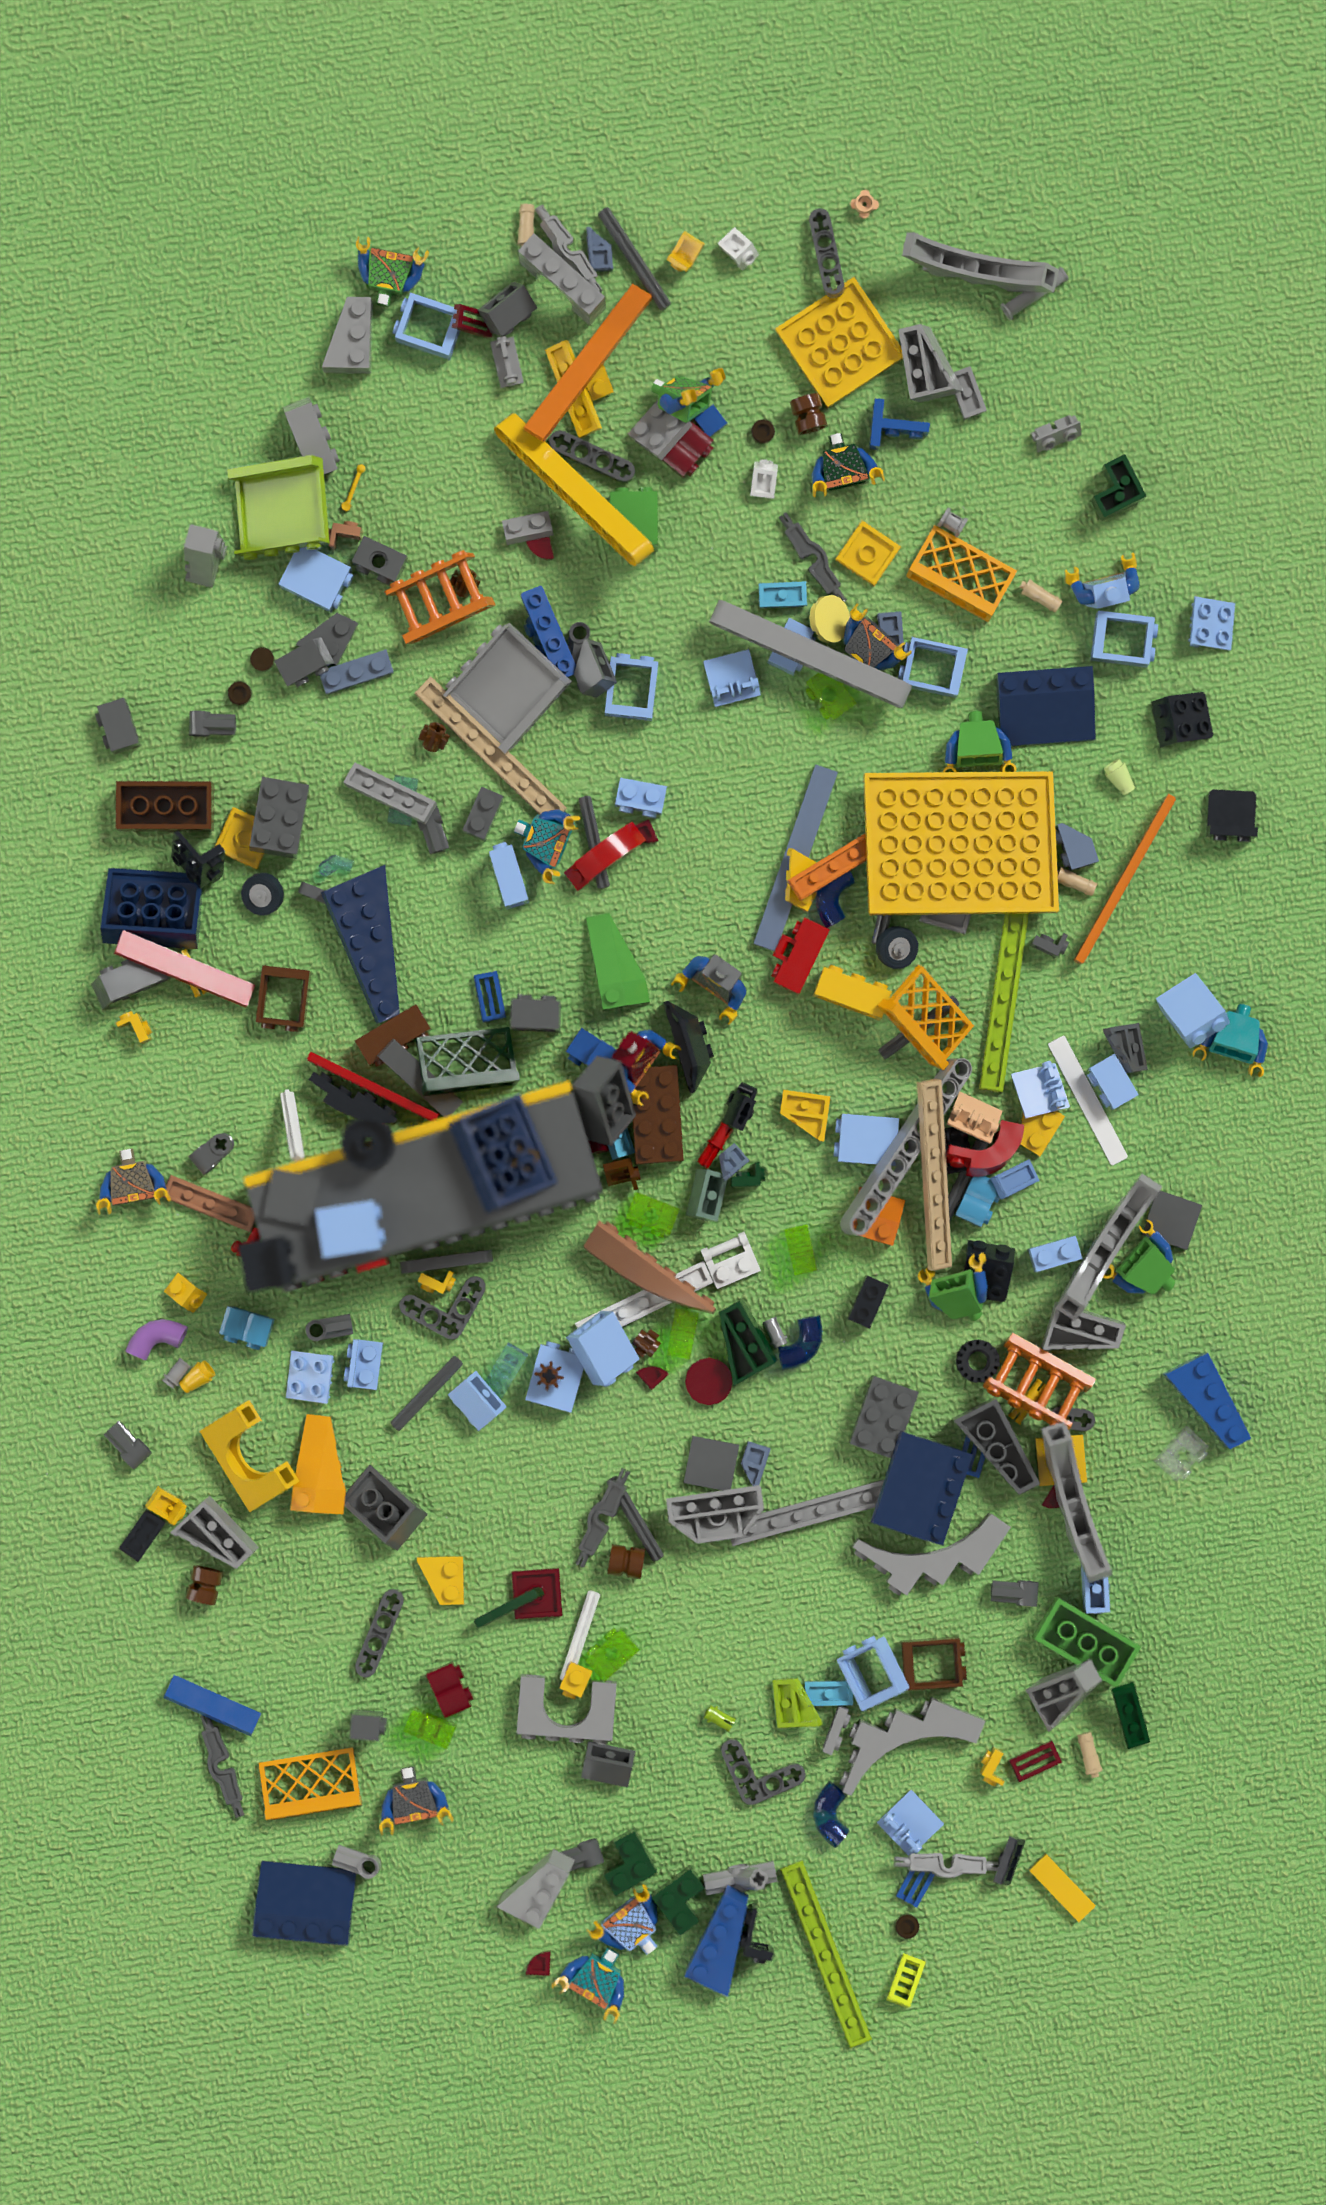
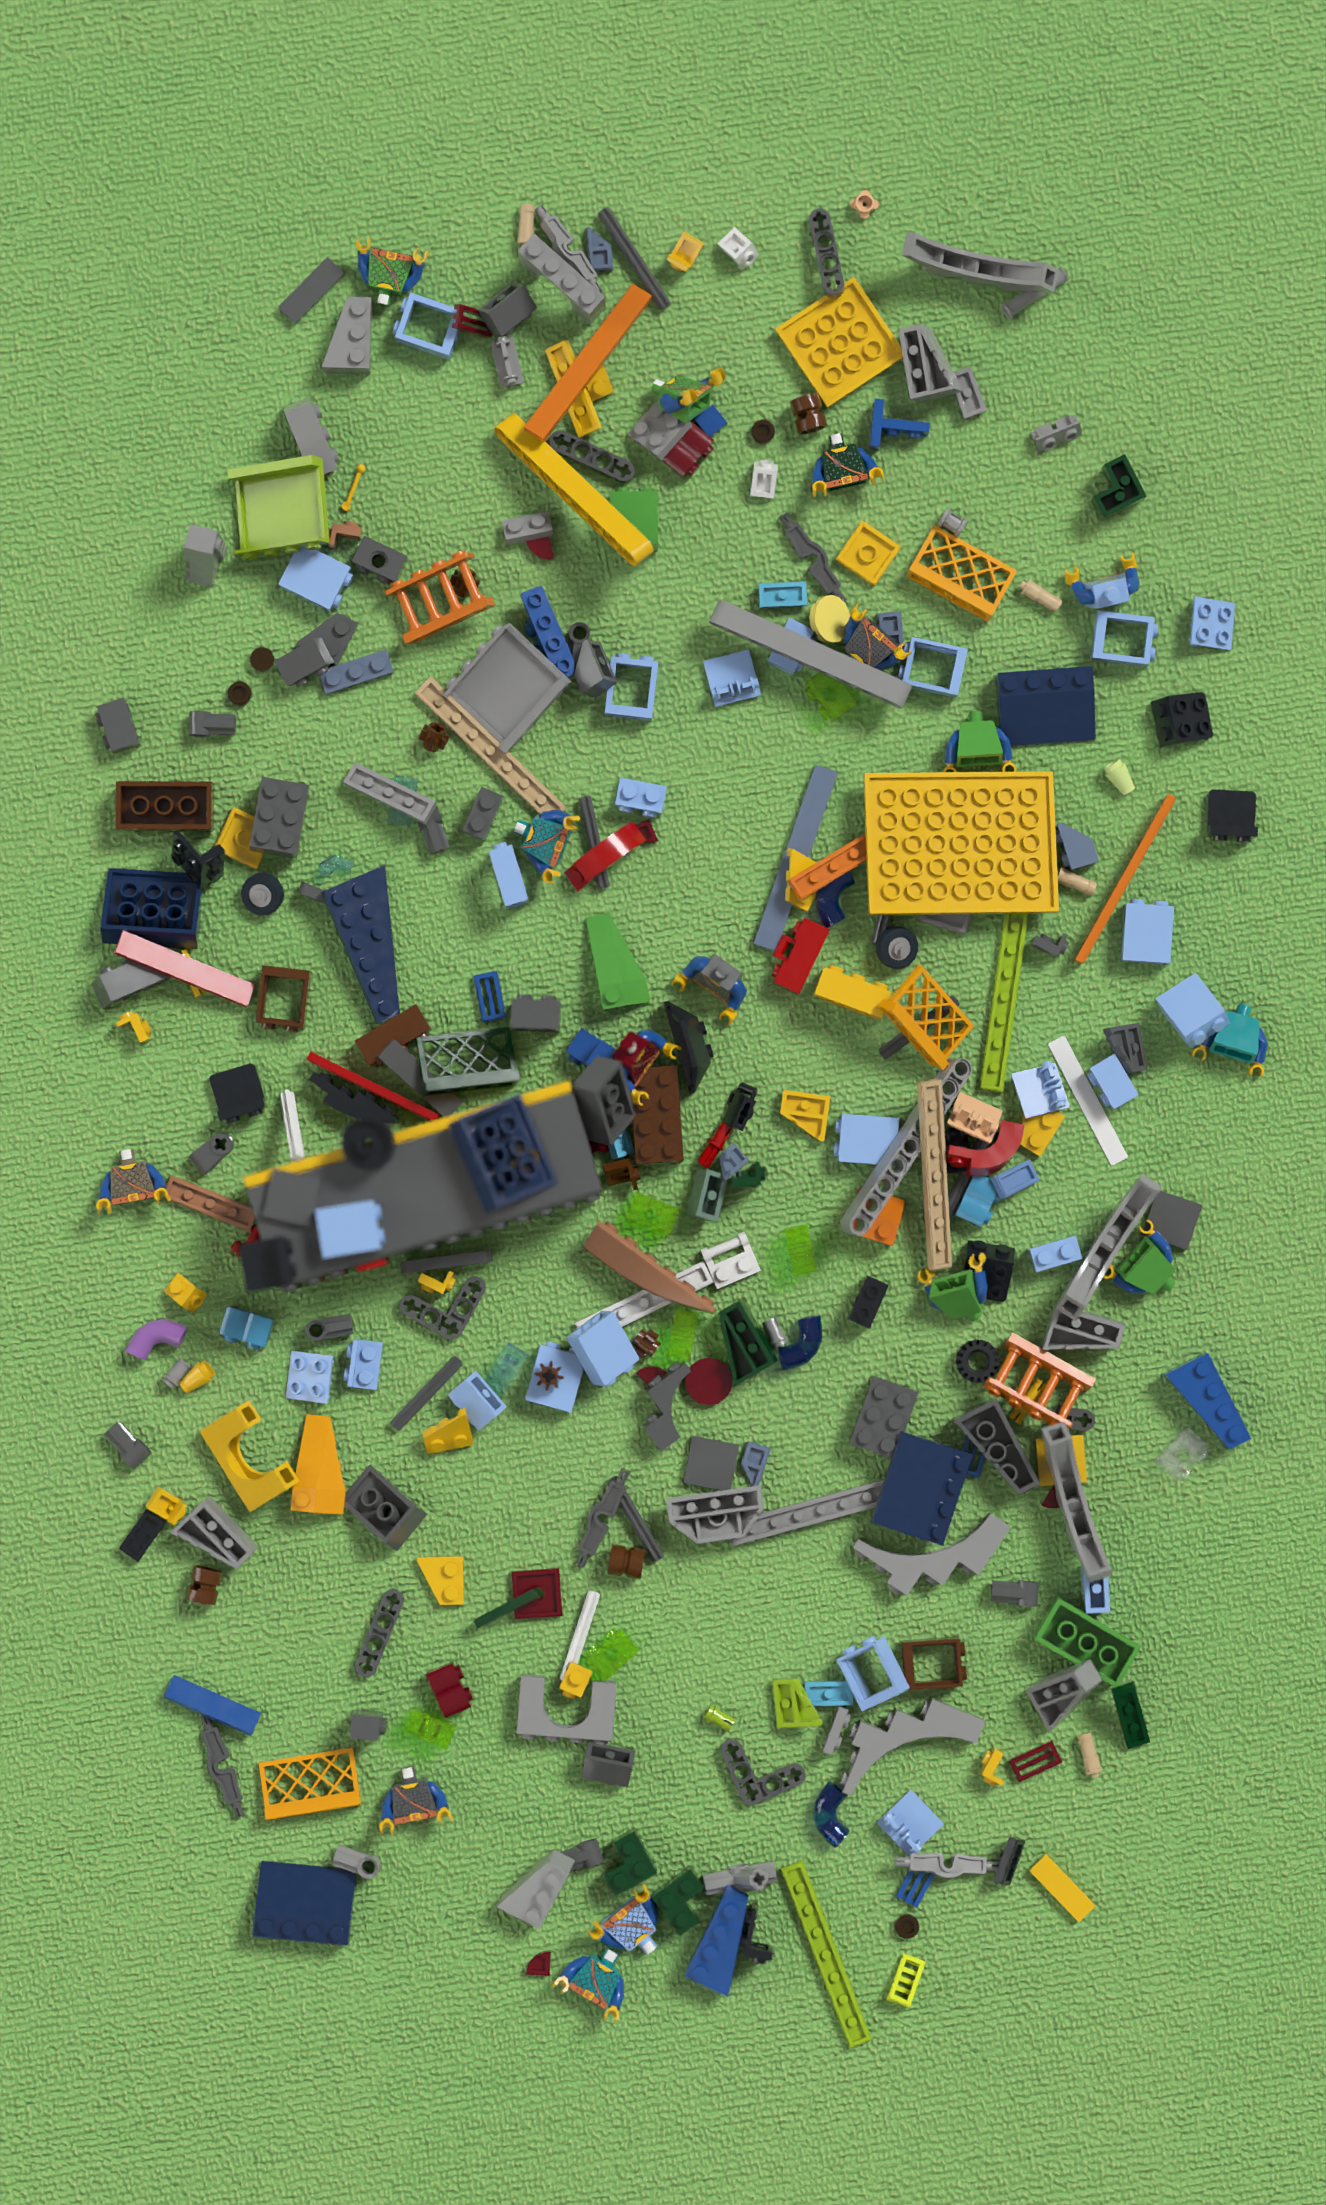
(238, 1093): none -> black bracket
(311, 290): none -> dark grey tile
(449, 1434): none -> yellow wing
(661, 1390): none -> dark grey arch
(1147, 932): none -> light blue brick

